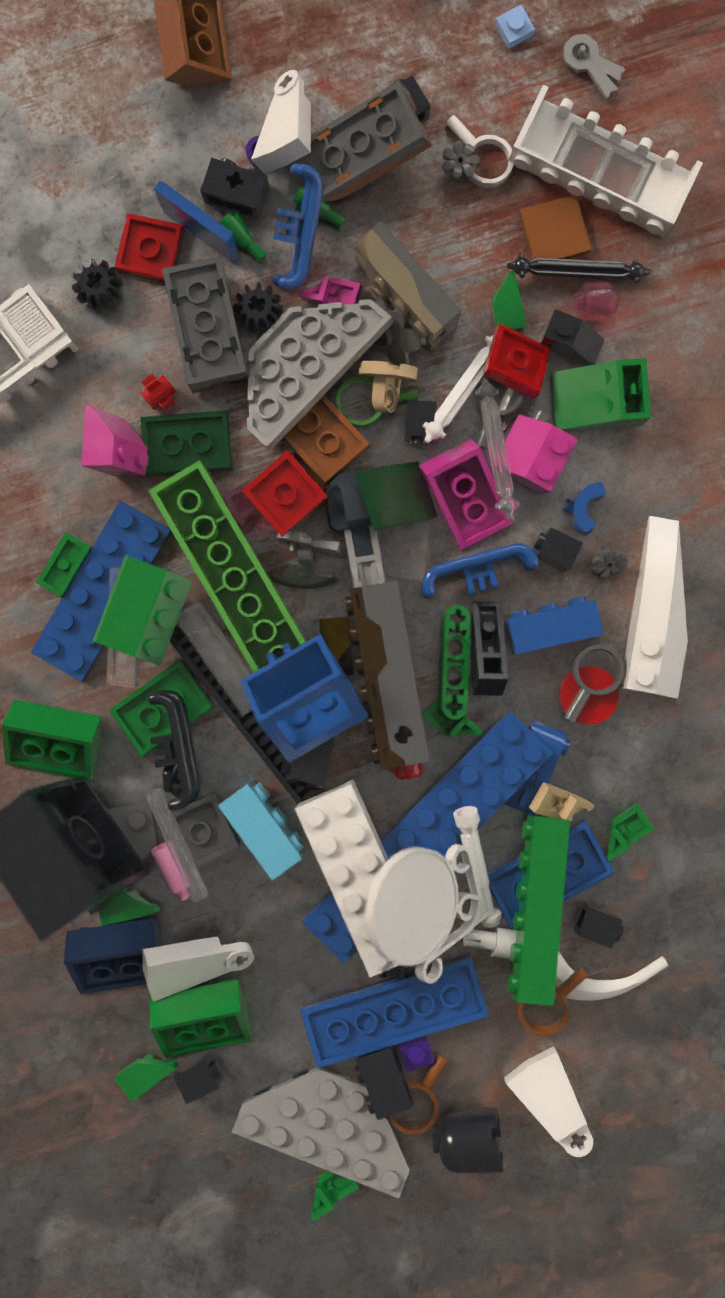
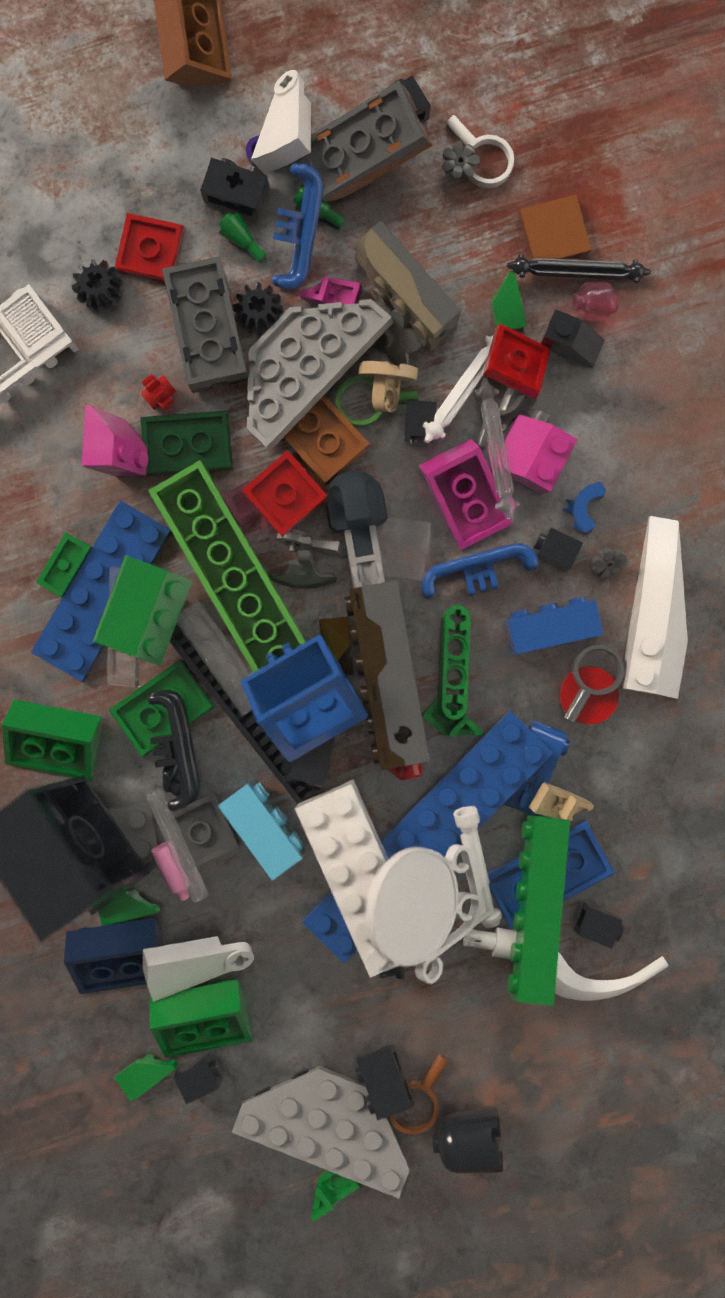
(196, 221): blue tile -> none
(393, 1013): blue plate -> none
(395, 495): dark green tile -> none
(416, 1053): dark purple plate -> none
(488, 649): black slope -> none
(514, 26): light blue plate -> none
(550, 1098): white piece -> none
(560, 993): dark orange piece -> none
(582, 55): light grey piece -> none
(602, 395): green slope -> none
(603, 165): white window -> none
(627, 829): green slope -> none

